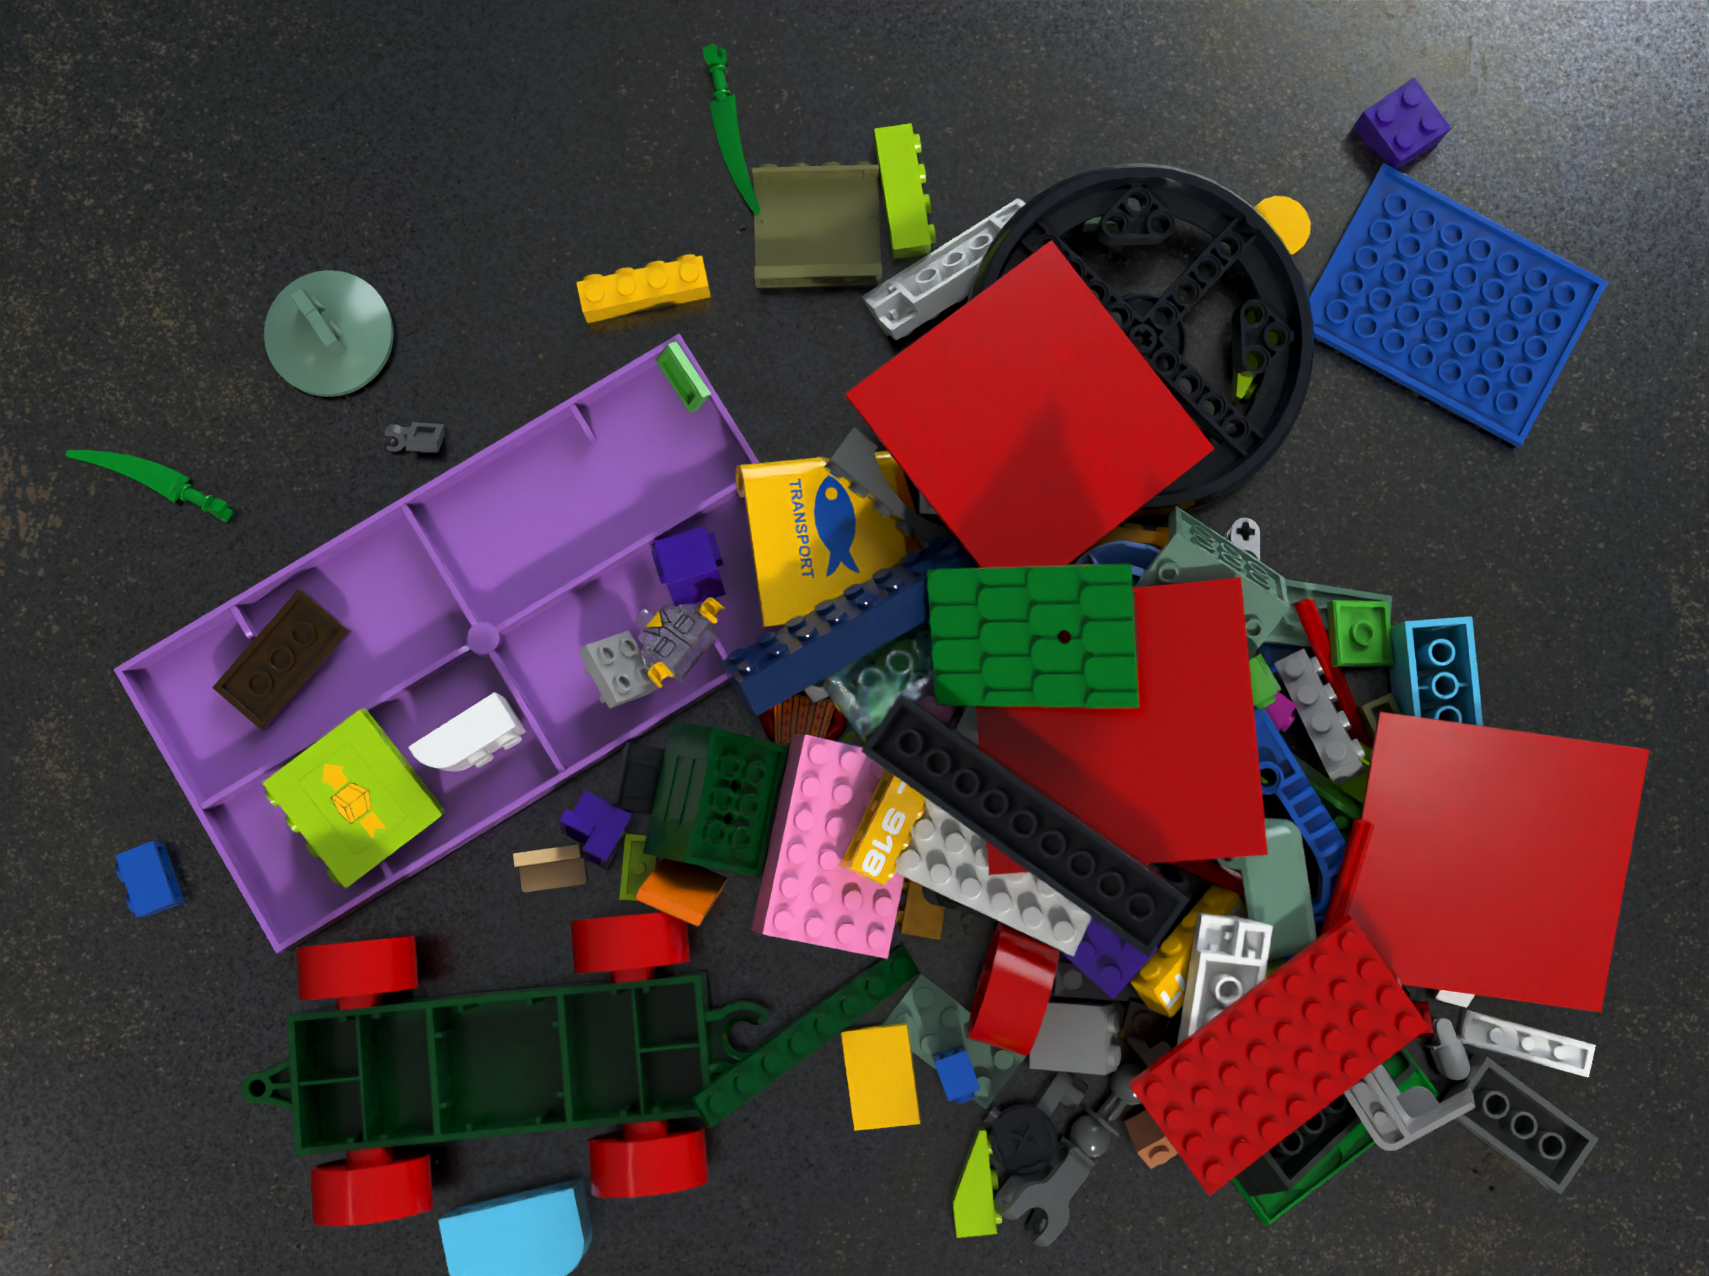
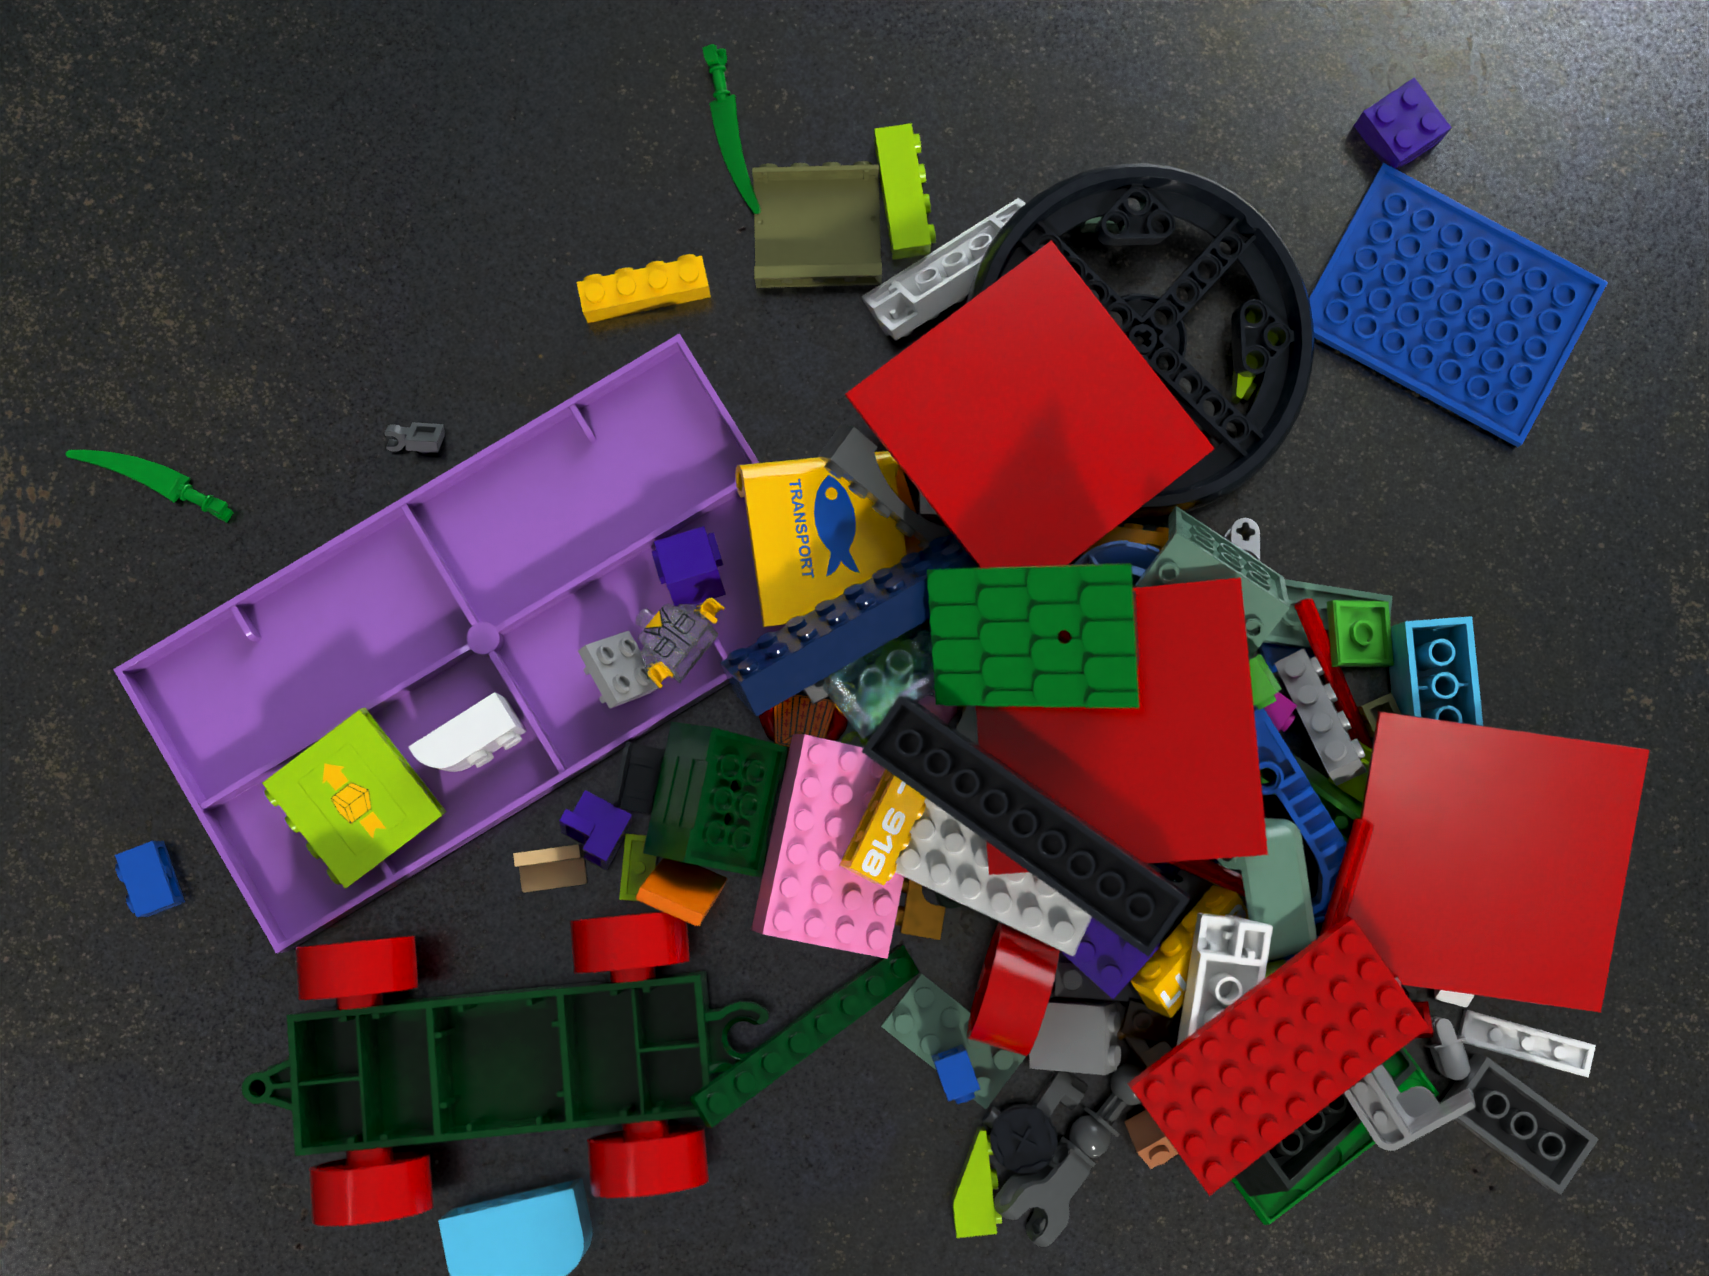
(281, 659): dark brown plate -> none
(328, 333): sand green bracket -> none
(683, 377): bright green tile -> none
(881, 1076): yellow tile -> none
(1287, 219): yellow tile -> none

